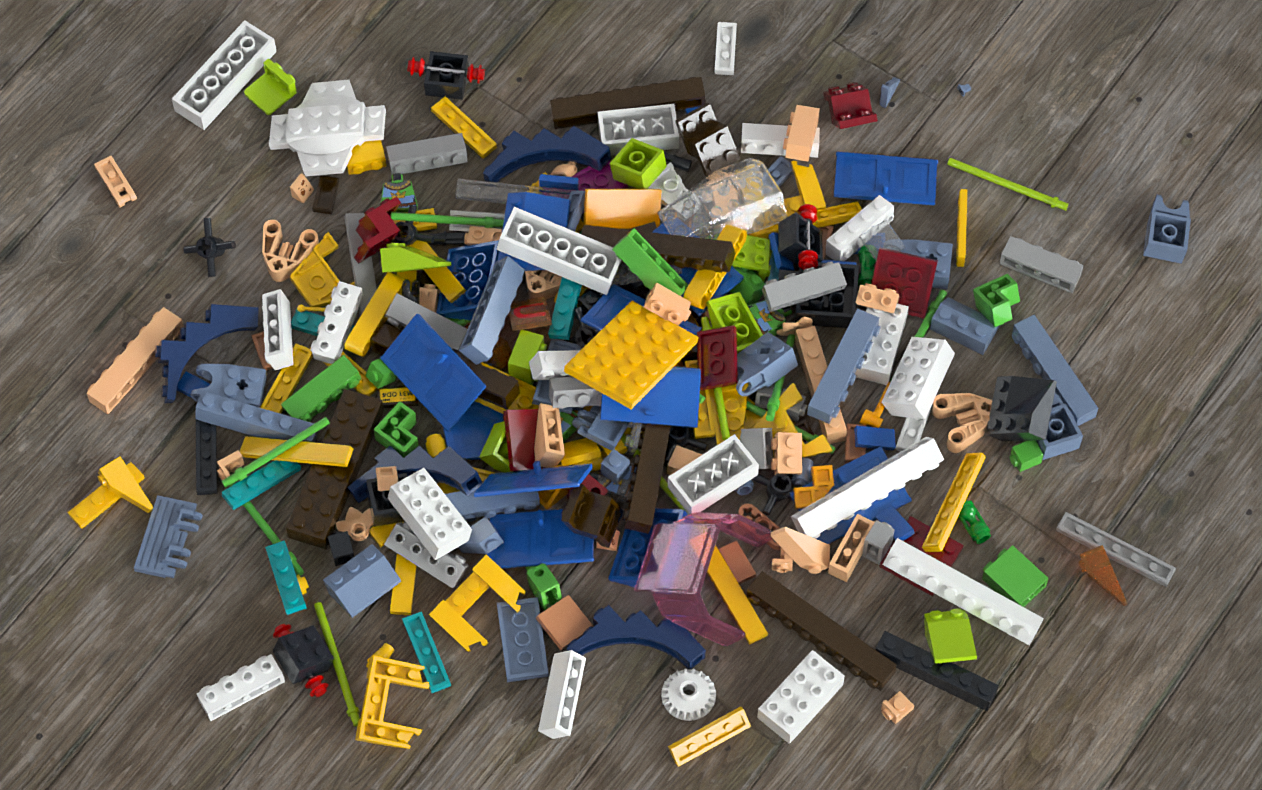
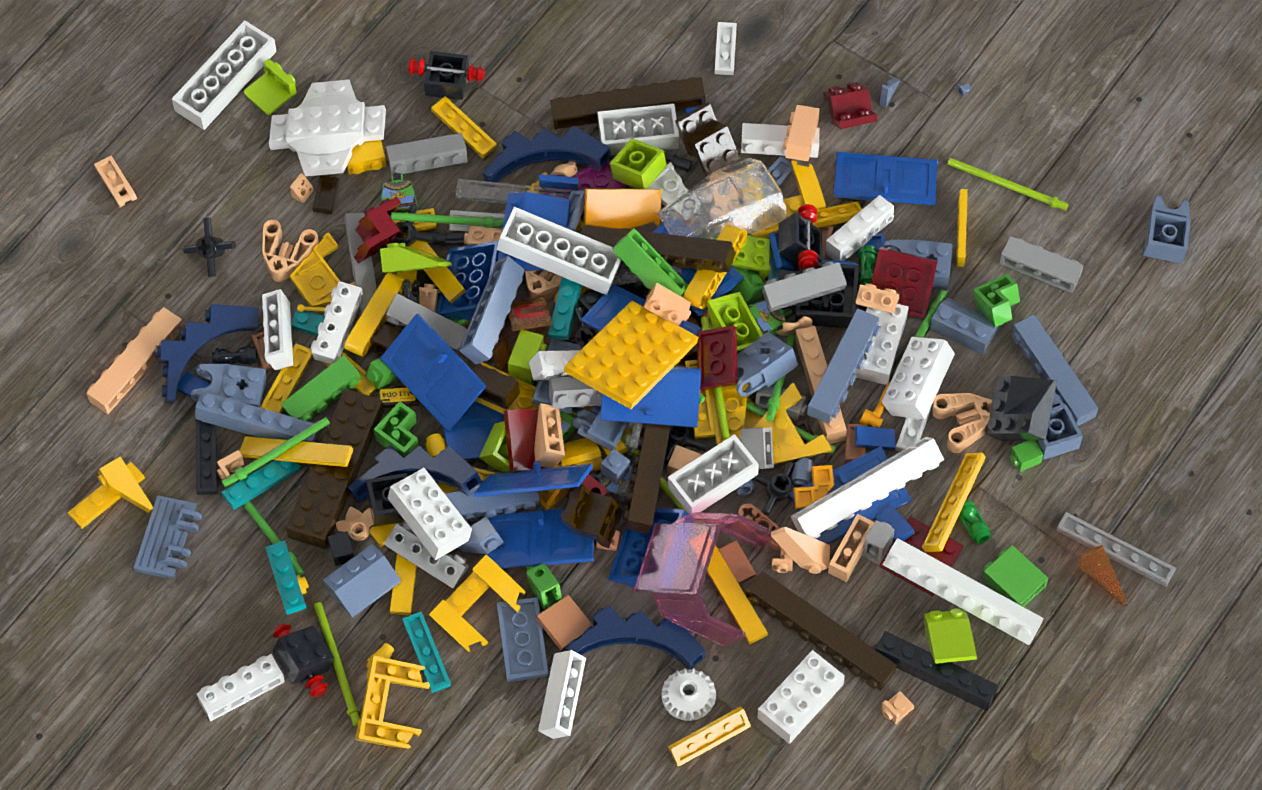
(244, 355): none -> black piece
(386, 477): light nougat slope -> none
(787, 453): light nougat bracket -> none
(881, 236): clear piece -> none

